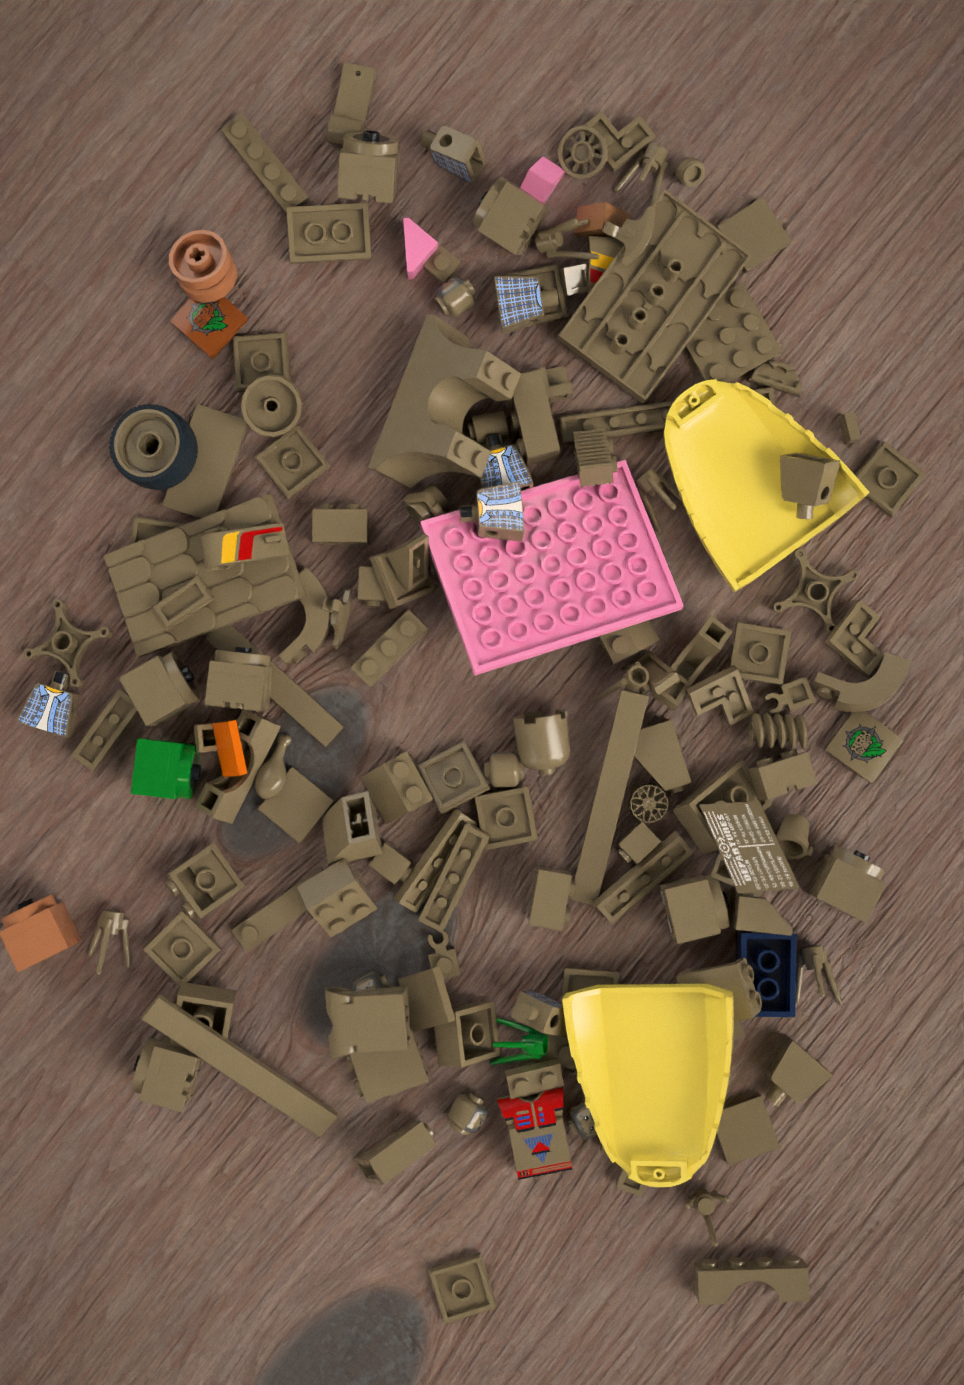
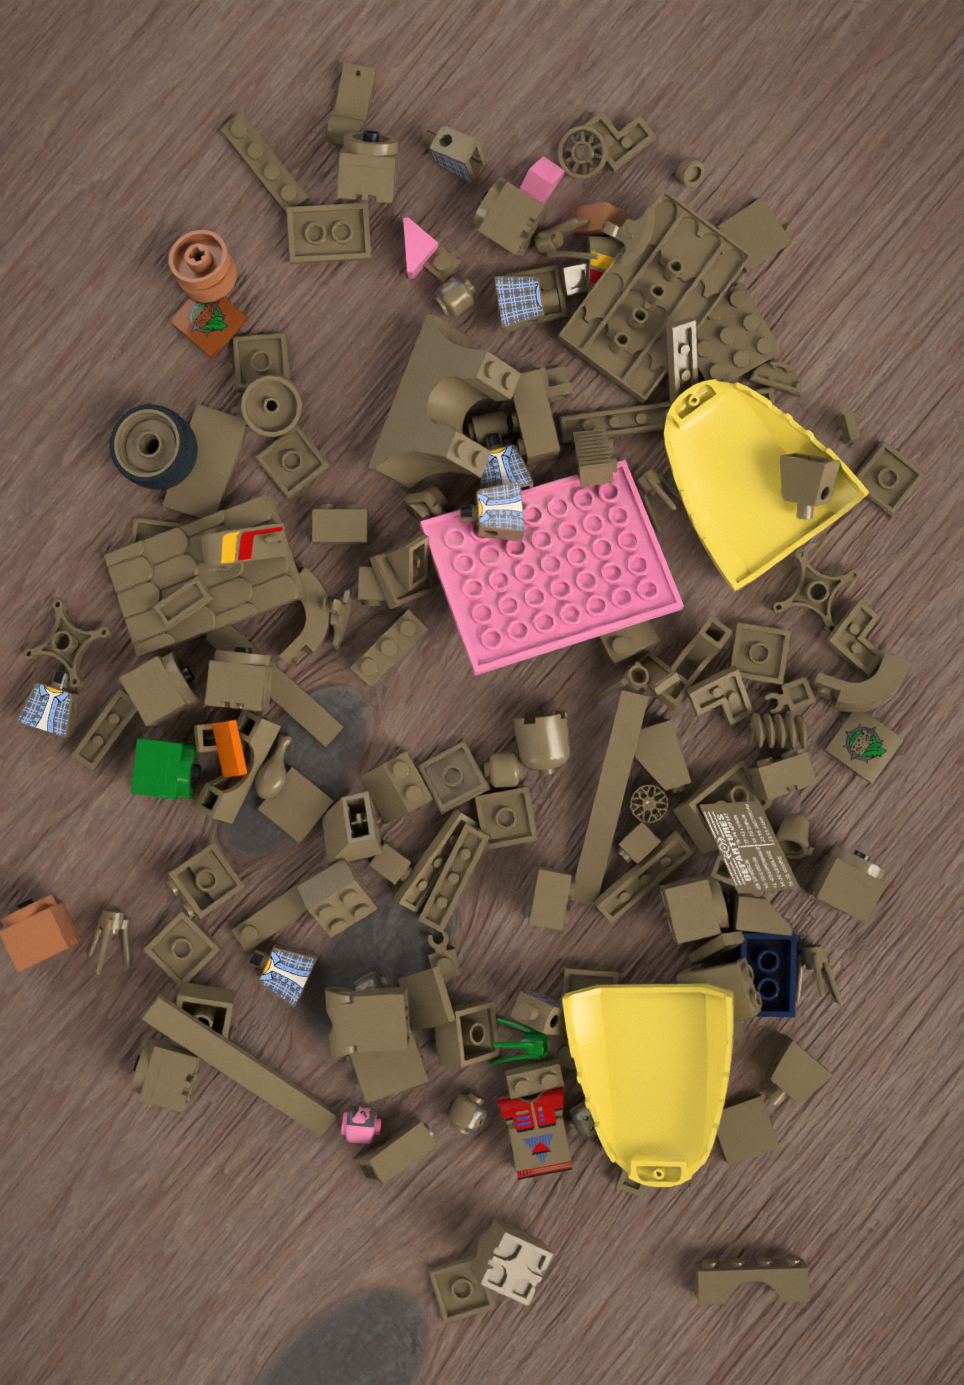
(285, 971): none -> torso
(360, 1125): none -> bright pink head
(510, 1261): none -> piece
(652, 160): dark tan plant -> none
(682, 356): none -> dark tan plate
(705, 1205): dark tan plant -> none
(716, 947): none -> dark tan tile

